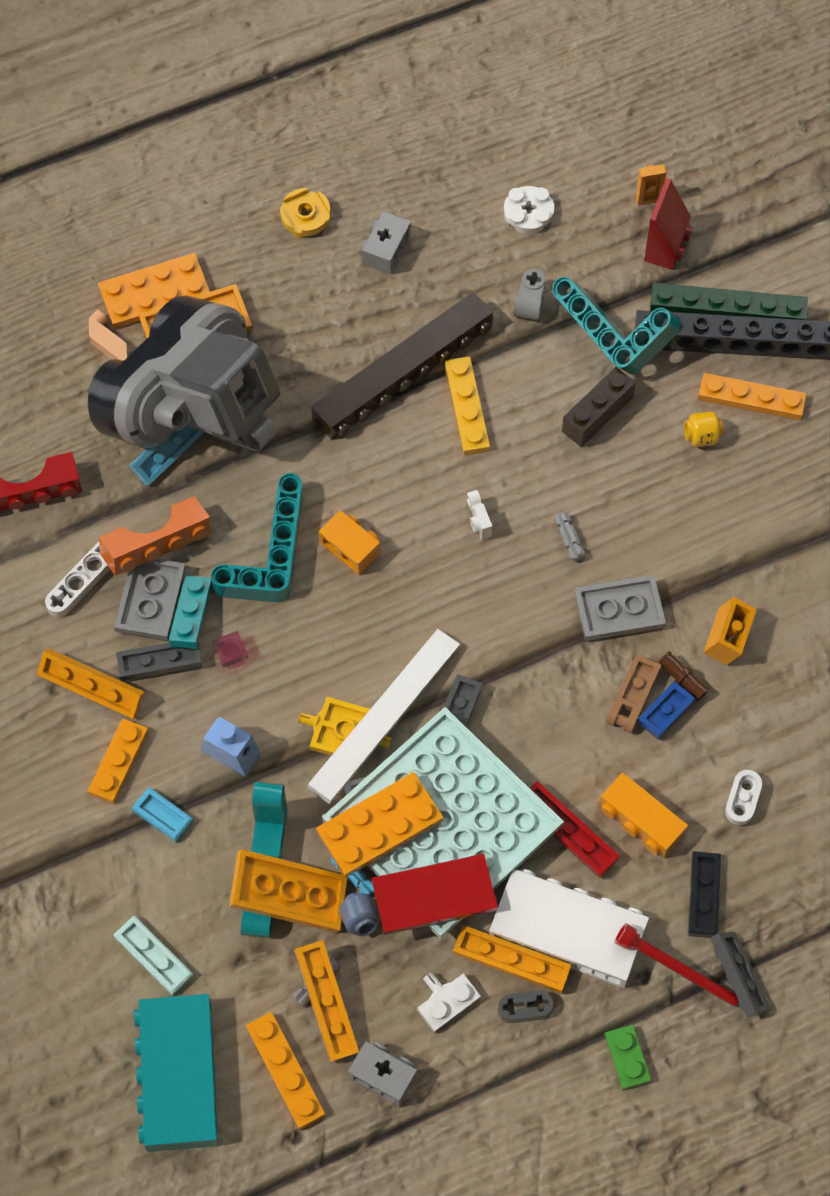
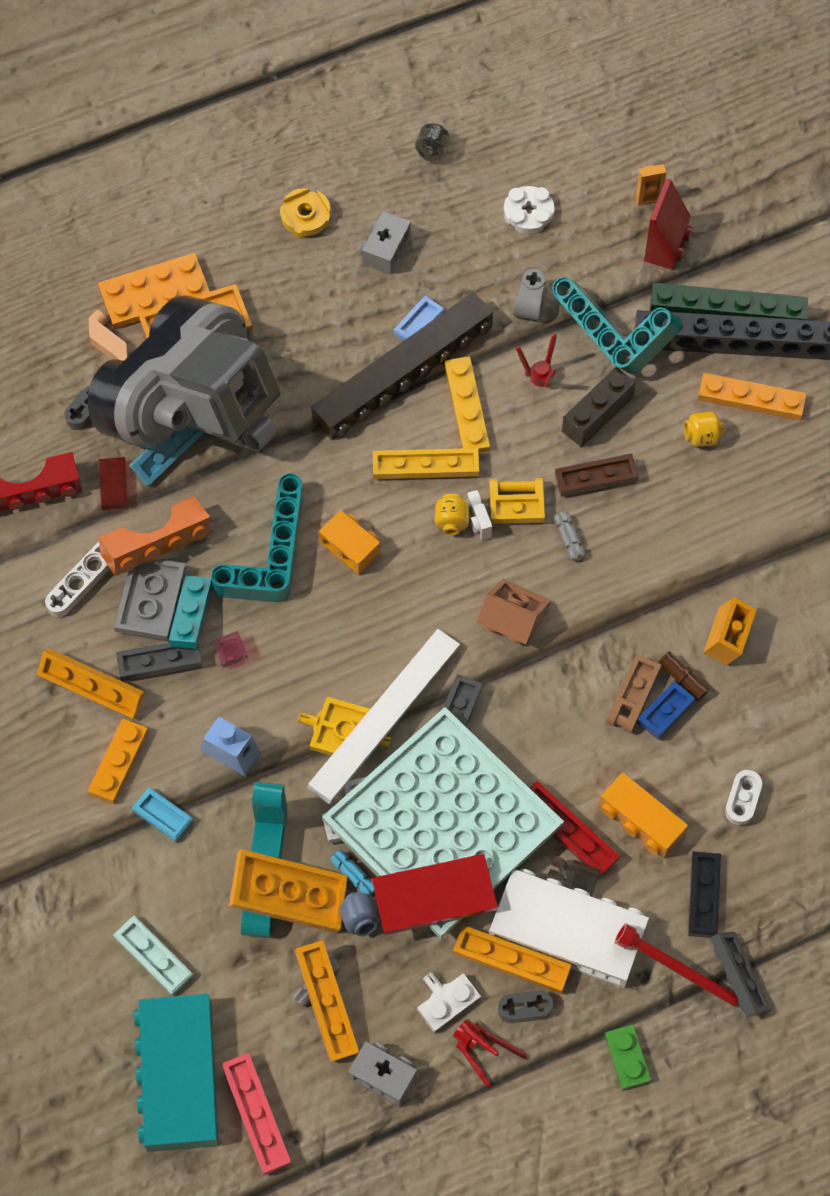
(78, 406): none -> dark grey beam
(113, 483): none -> clear red tile
(256, 1114): none -> coral plate
(285, 1071): light orange plate -> none
(379, 824): light orange plate -> none
(418, 317): none -> light blue tile
(425, 463): none -> yellow plate
(432, 142): none -> clear smoke head
(451, 514): none -> yellow head
(472, 1036): none -> red plant
(513, 612): none -> nougat slope
(516, 508): none -> yellow plate
(541, 371): none -> red plant
(576, 876): none -> clear smoke plate
(596, 475): none -> reddish brown plate
(619, 607): light grey plate -> none

